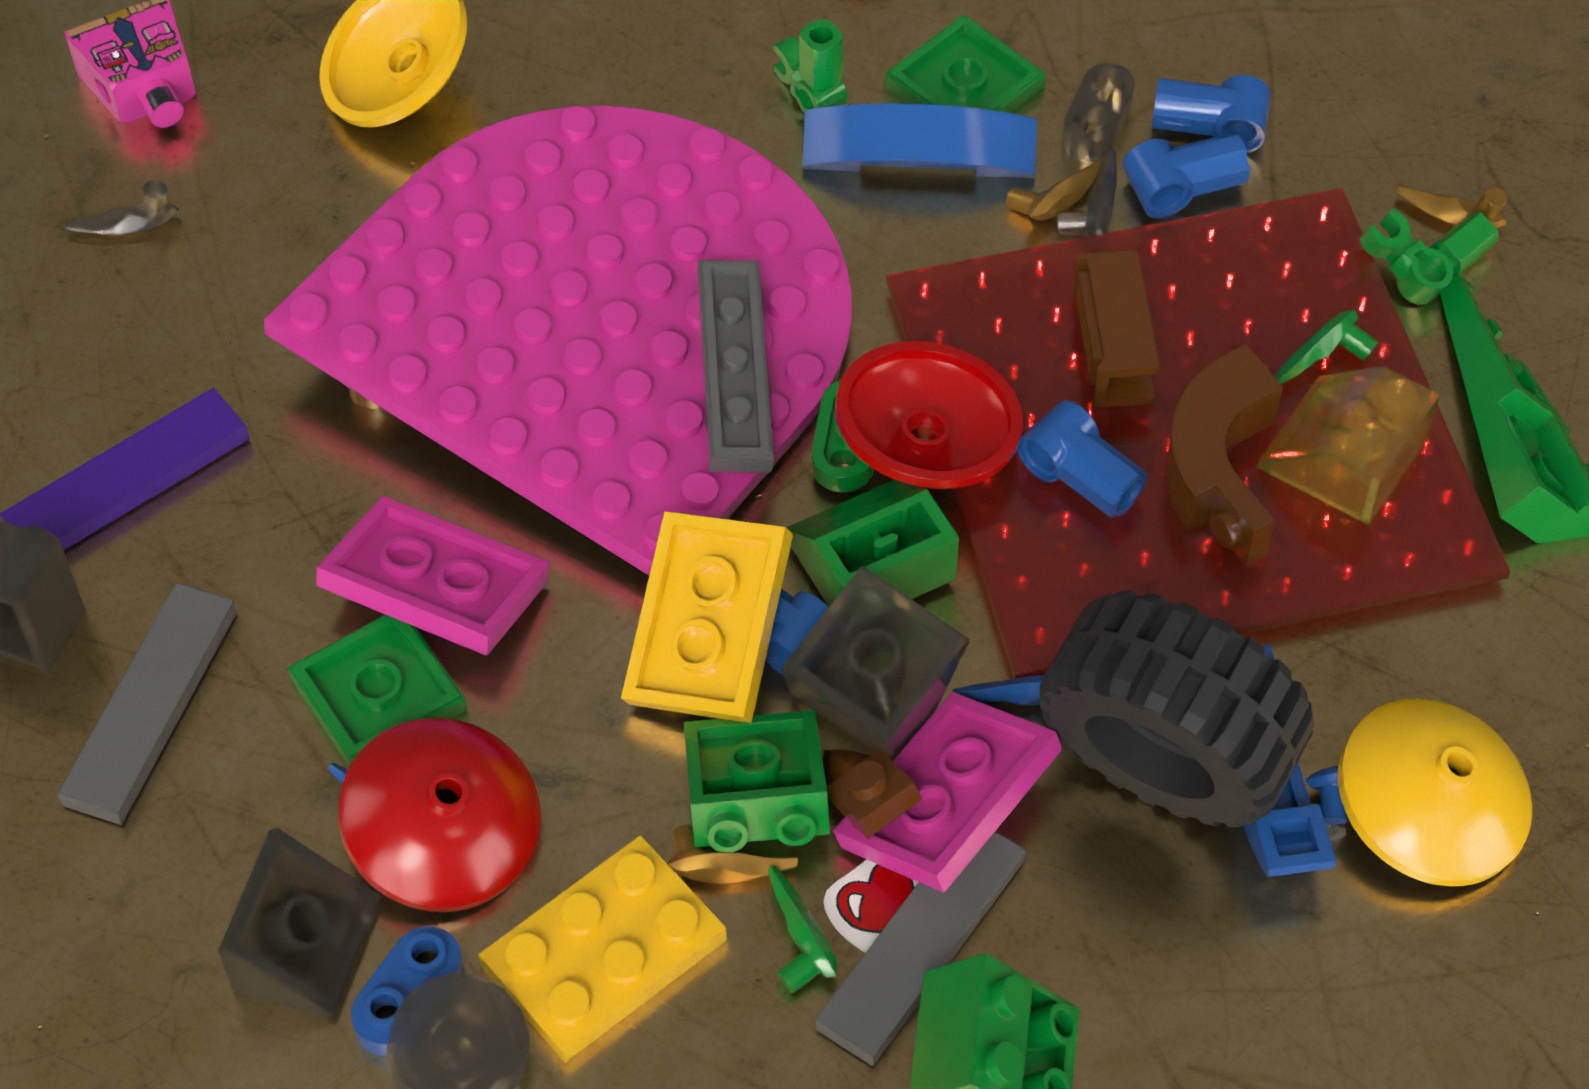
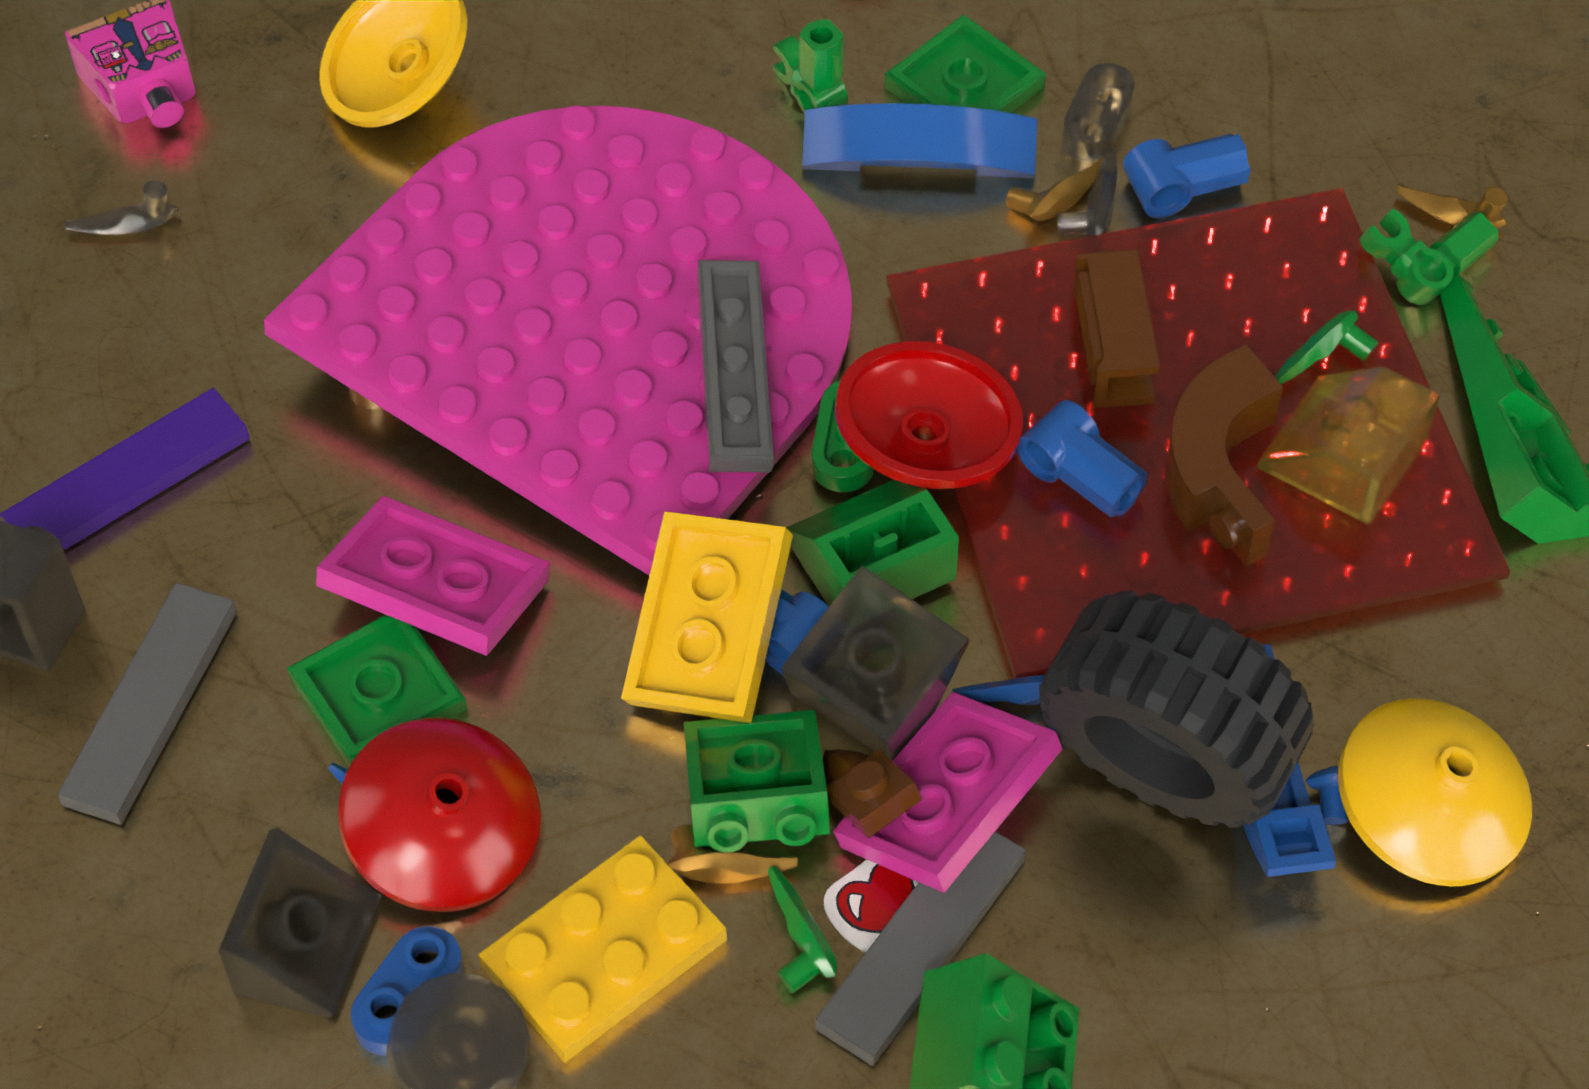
(1214, 110): blue piece -> none

